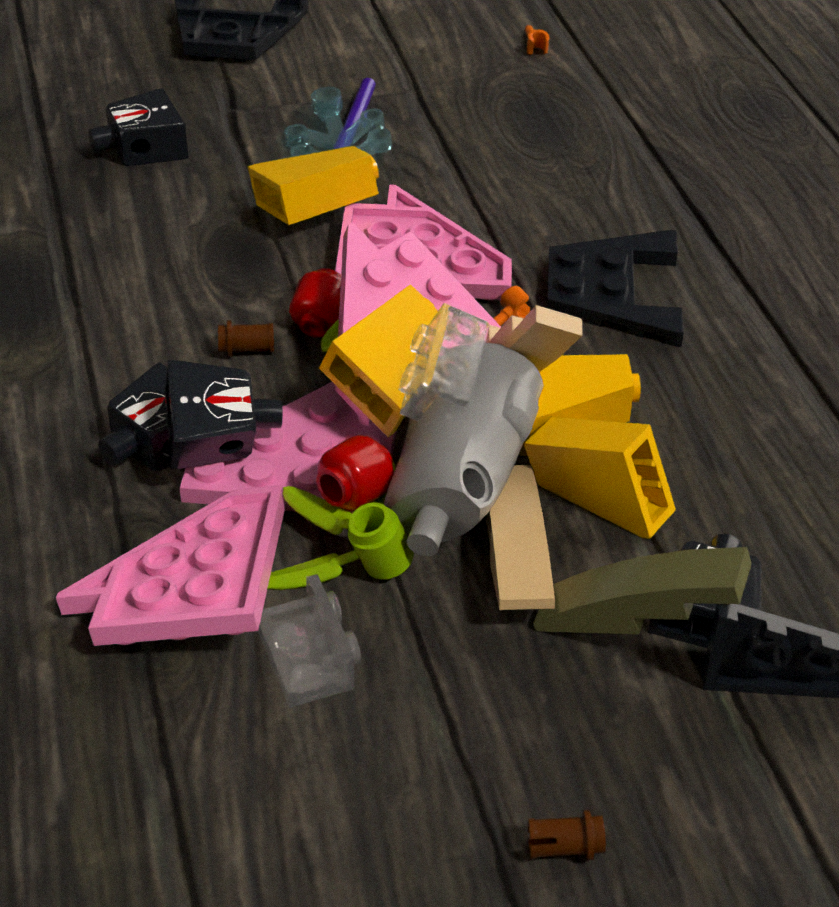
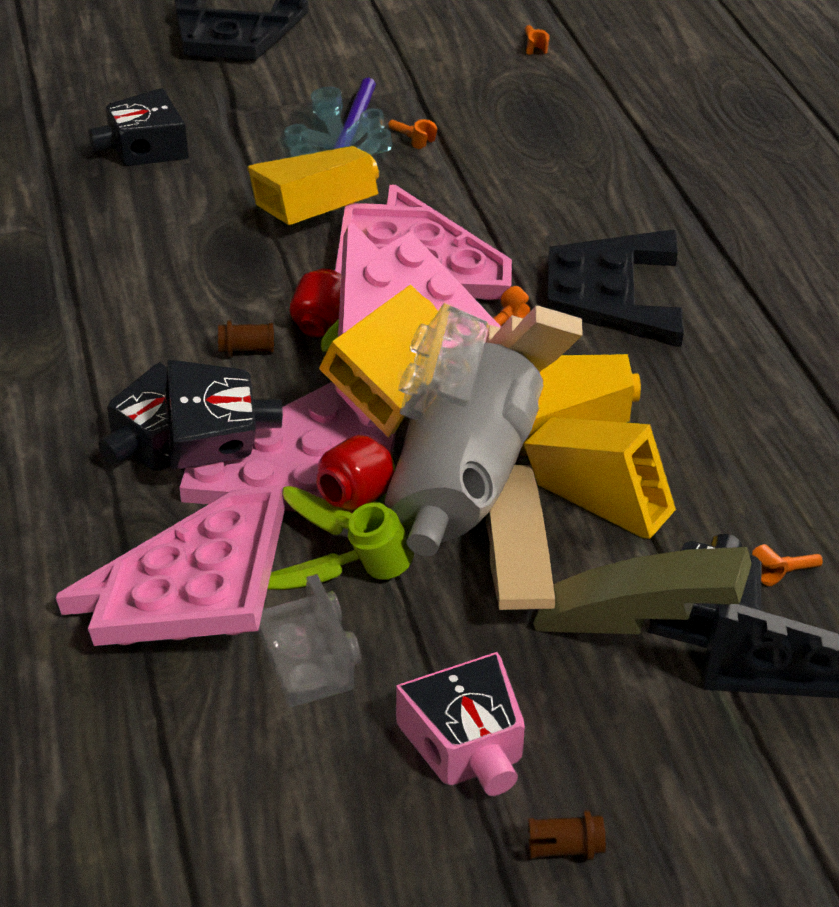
(421, 132): none -> orange hand
(465, 723): none -> torso
(775, 567): none -> orange hand

